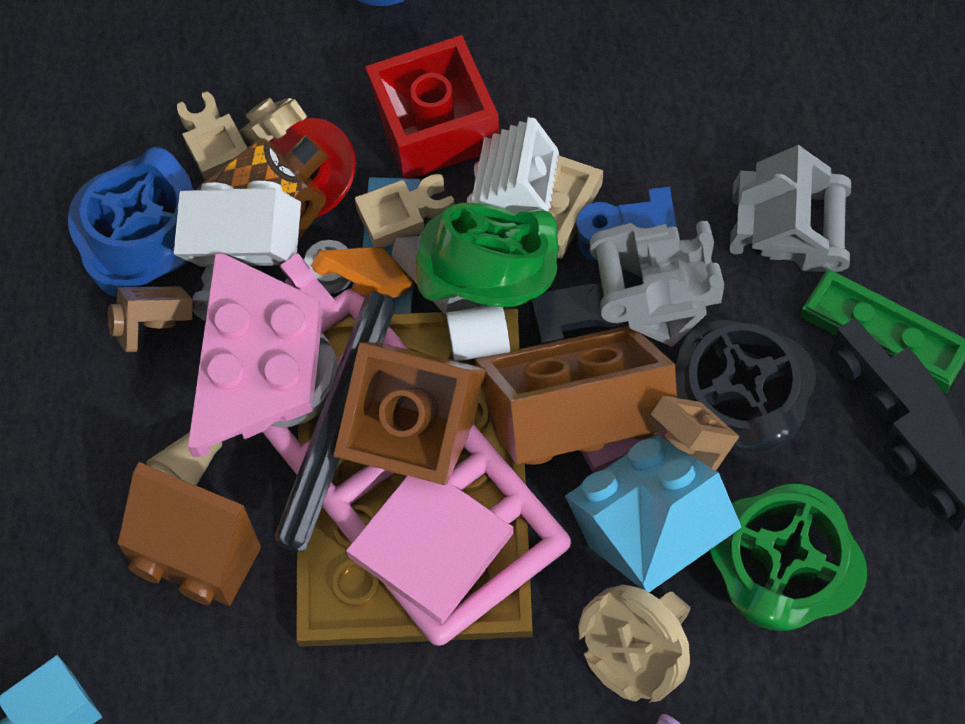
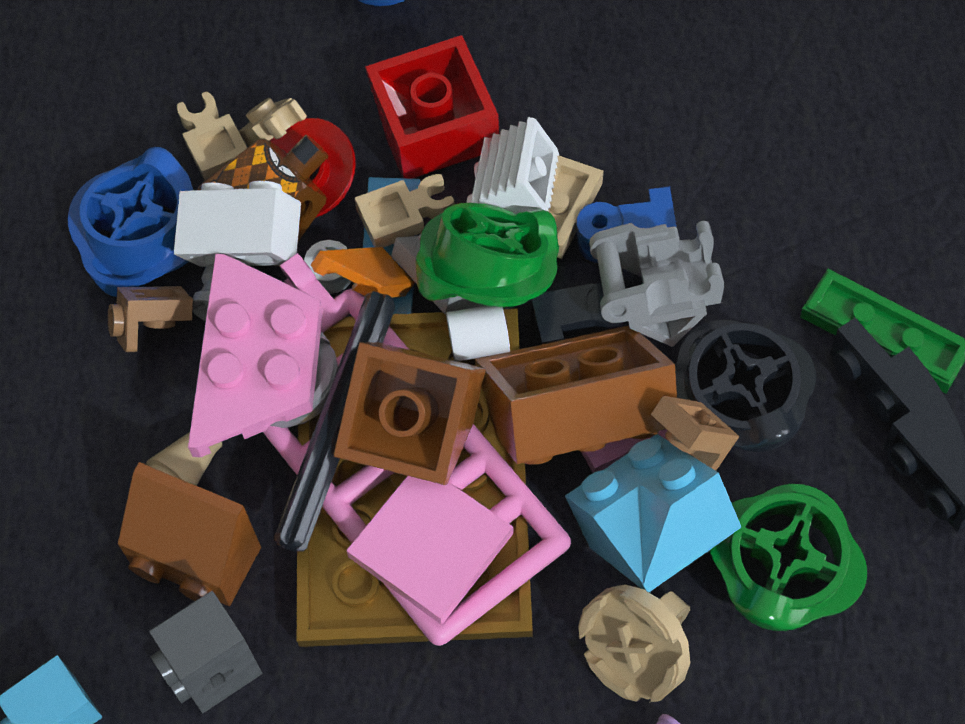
(203, 654): none -> dark grey brick
(777, 211): light grey piece -> none

